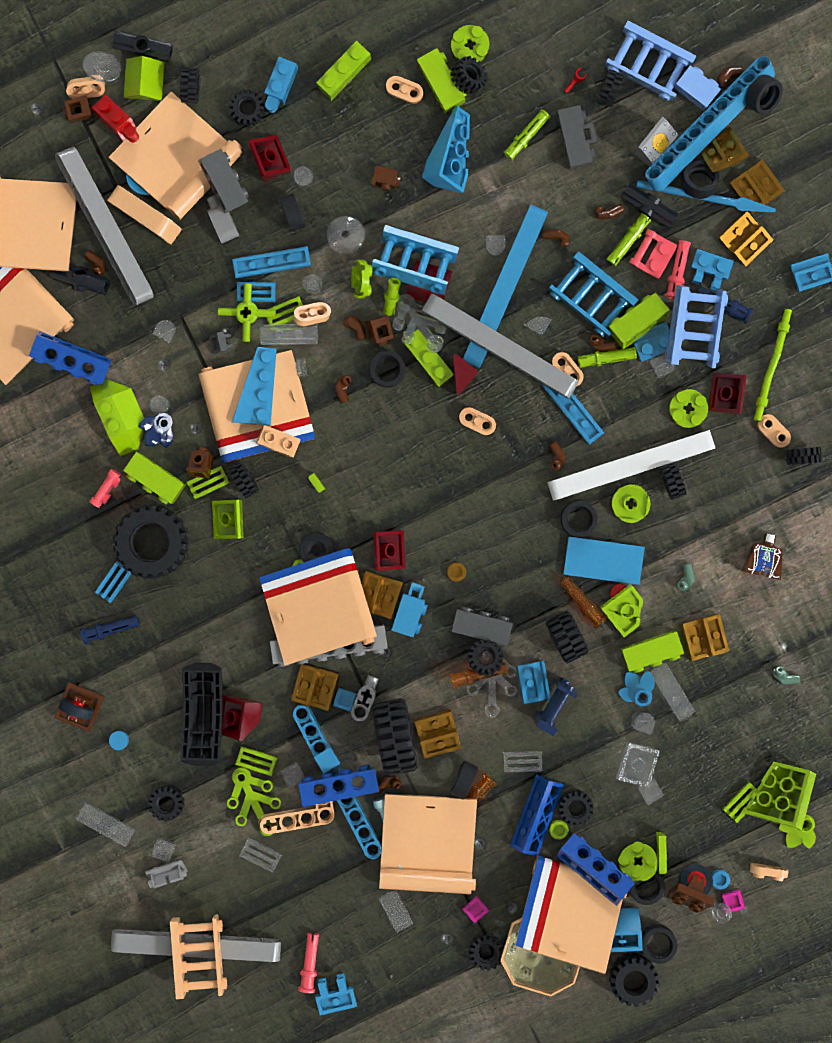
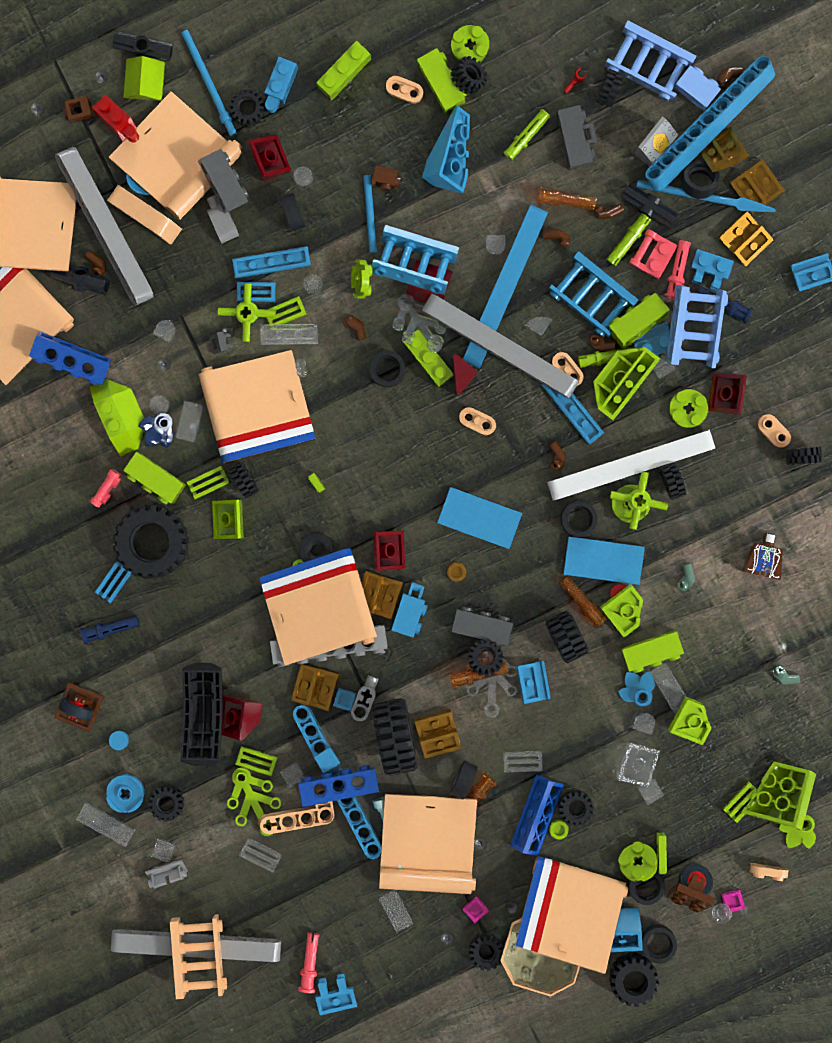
(85, 88): light nougat plate -> none
(102, 66): clear dish -> none
(125, 804): none -> dark azure plate
(189, 85): black tyre -> none
(189, 421): none -> clear tile
(203, 468): reddish brown brick -> none
(225, 116): none -> dark azure bar
(257, 394): dark azure wing -> none
(278, 441): light nougat brick -> none
(309, 314): light nougat plate -> none
(341, 387): reddish brown arm -> none
(352, 242): clear dish -> none
(370, 213): none -> dark azure bar
(384, 326): reddish brown brick -> none
(389, 781): reddish brown arm -> none
(391, 296): lime pin -> none
(479, 518): none -> dark azure tile
(546, 718): dark blue fence -> none
(558, 198): none -> clear orange pin
(585, 869): blue brick -> none
(622, 378): none -> lime wedge
(648, 502): none -> lime bar
(691, 721): none -> lime plate
(704, 637): pearl gold slope -> none
(720, 879): dark azure tile -> none
(757, 89): black tyre -> none
(783, 329): lime bar -> none

